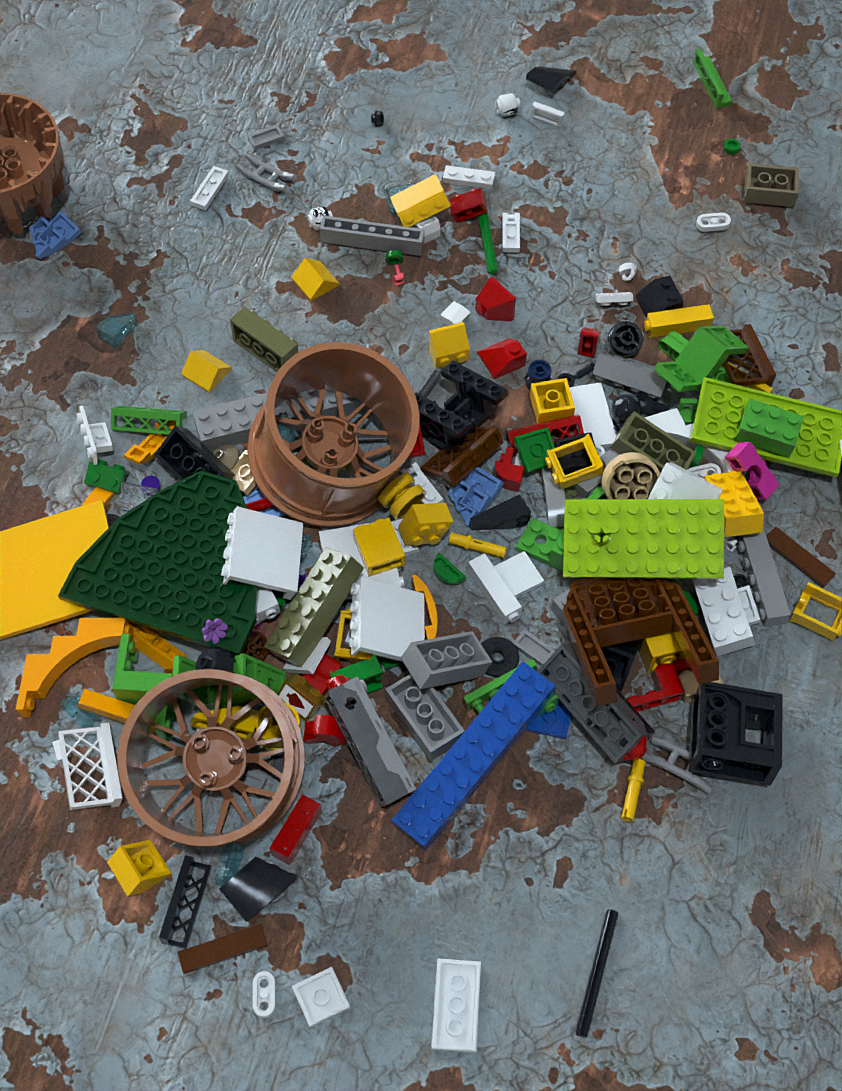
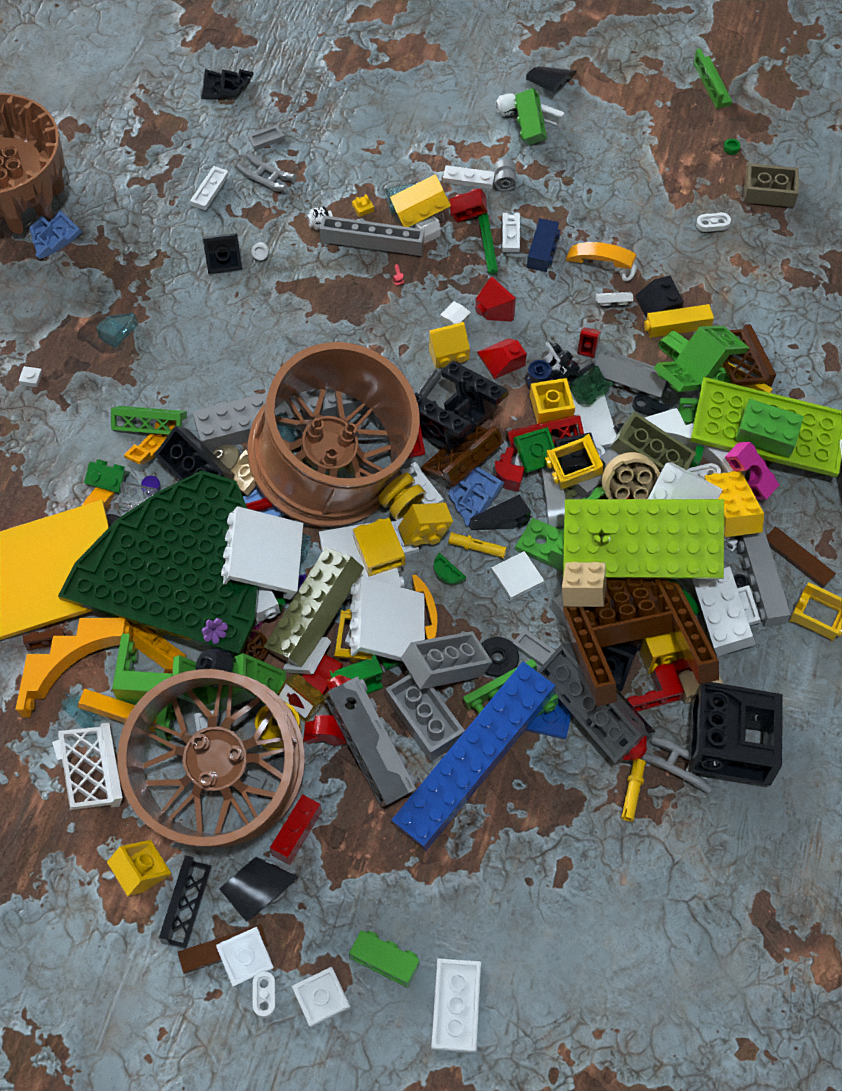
(30, 376): none -> white plate
(40, 640): none -> reddish brown plate
(95, 438): white bracket -> none
(204, 369): yellow slope -> none
(222, 253): none -> black slope
(224, 84): none -> black slope
(232, 856): clear light blue hinge -> none
(243, 726): yellow slope -> none
(244, 956): none -> white tile
(260, 251): none -> white tile
(262, 339): olive brick -> none
(314, 278): yellow slope -> none
(363, 205): none -> yellow tile
(377, 118): black plate -> none
(384, 958): none -> bright green brick
(394, 257): green tile -> none
(494, 589): white brick -> none
(505, 175): none -> light grey wheel
(530, 116): none -> bright green brick
(543, 245): none -> dark blue brick
(561, 362): none -> black bracket
(584, 584): none -> tan brick
(590, 386): none -> clear green bracket
(597, 973): black axle -> none
(602, 251): none -> light orange slope
(623, 407): black piece -> none
(625, 338): black cone -> none

